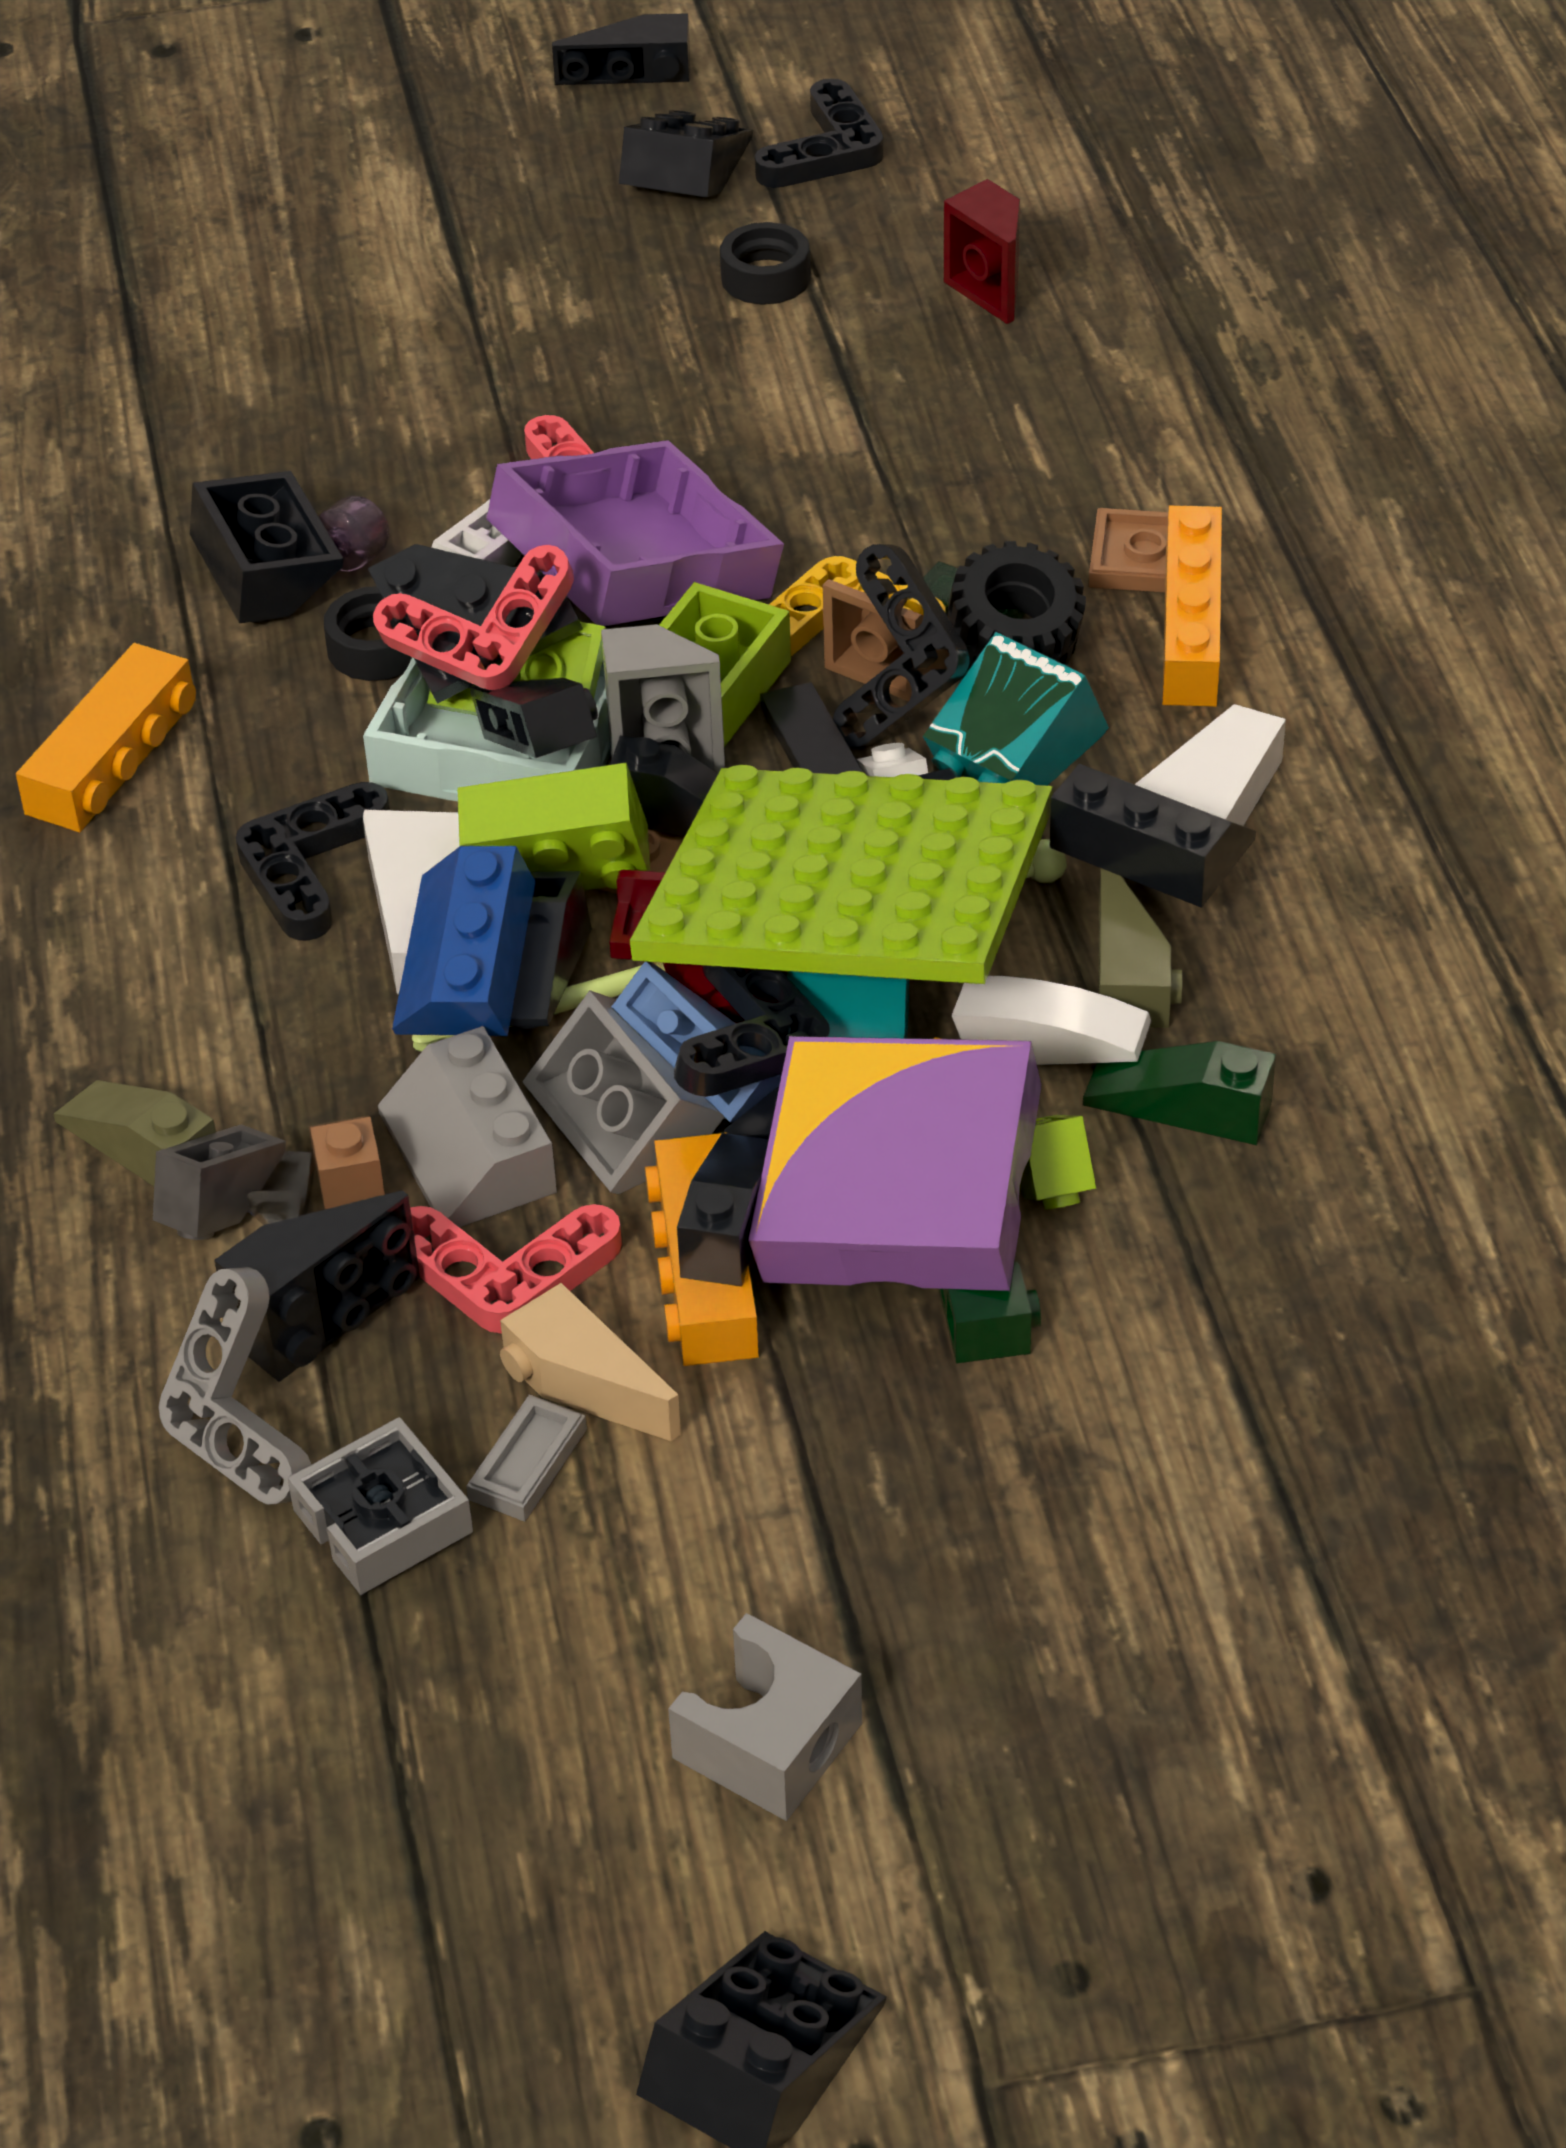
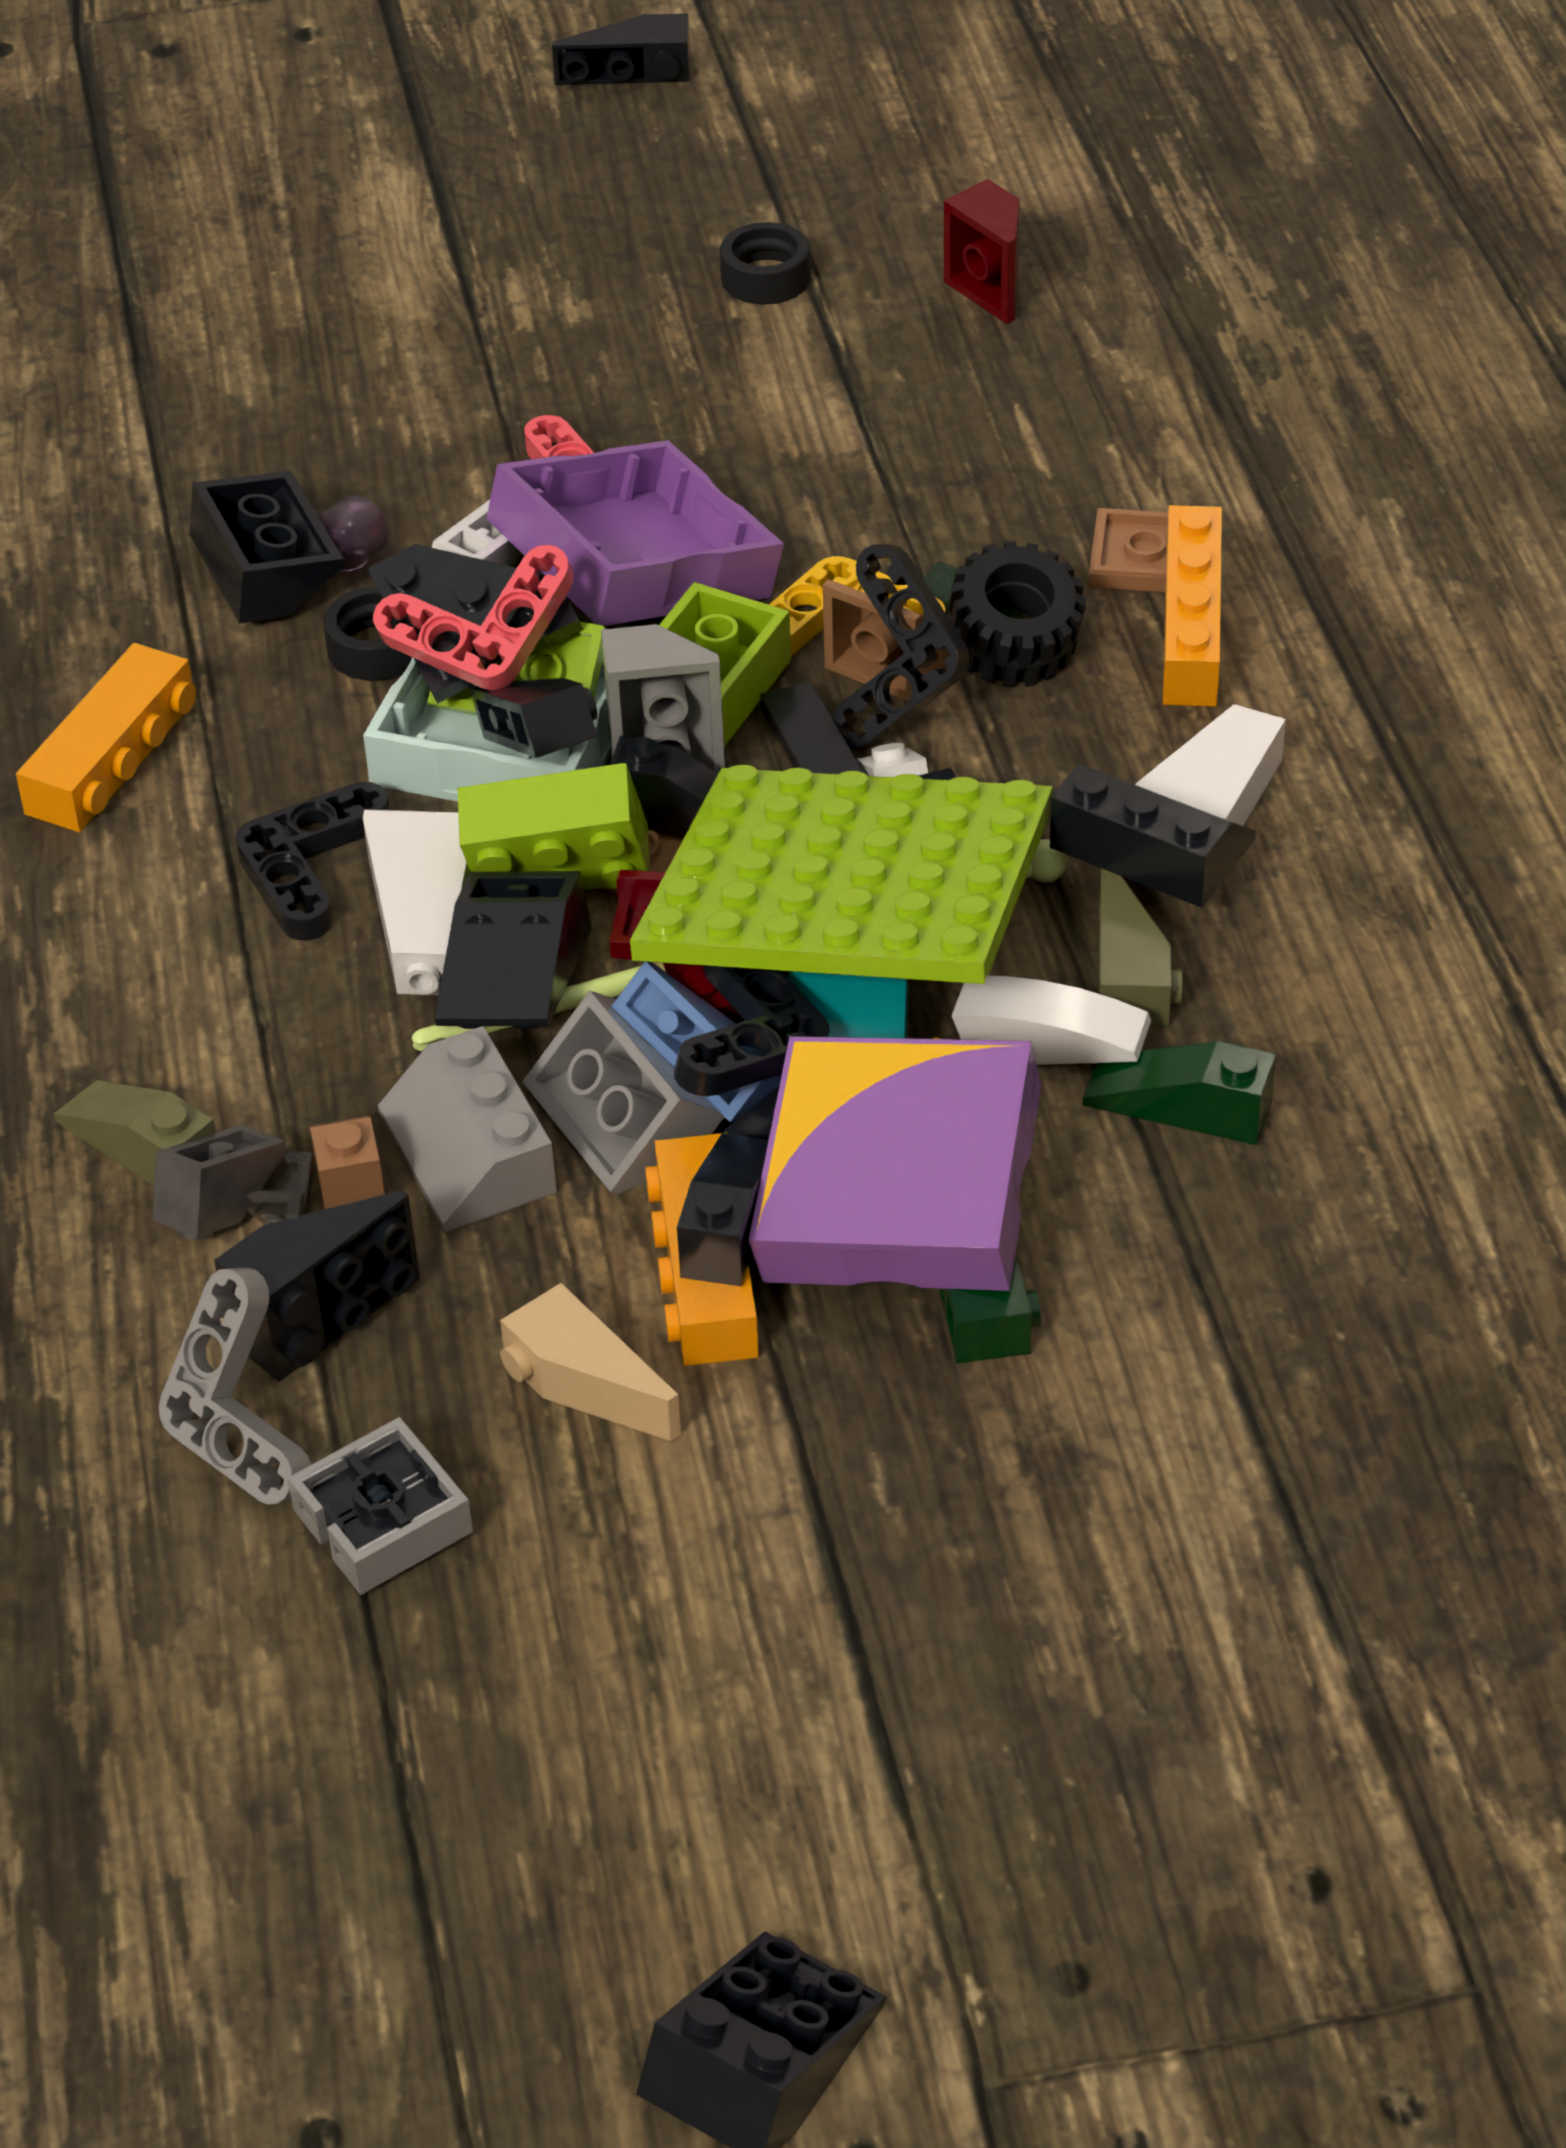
(466, 943): blue slope -> none
(499, 1279): coral beam -> none
(526, 1457): light grey tile -> none
(682, 153): black slope -> none
(785, 1739): light grey piece -> none
(848, 142): black beam -> none
(1015, 717): slope -> none
(1058, 1162): lime slope -> none

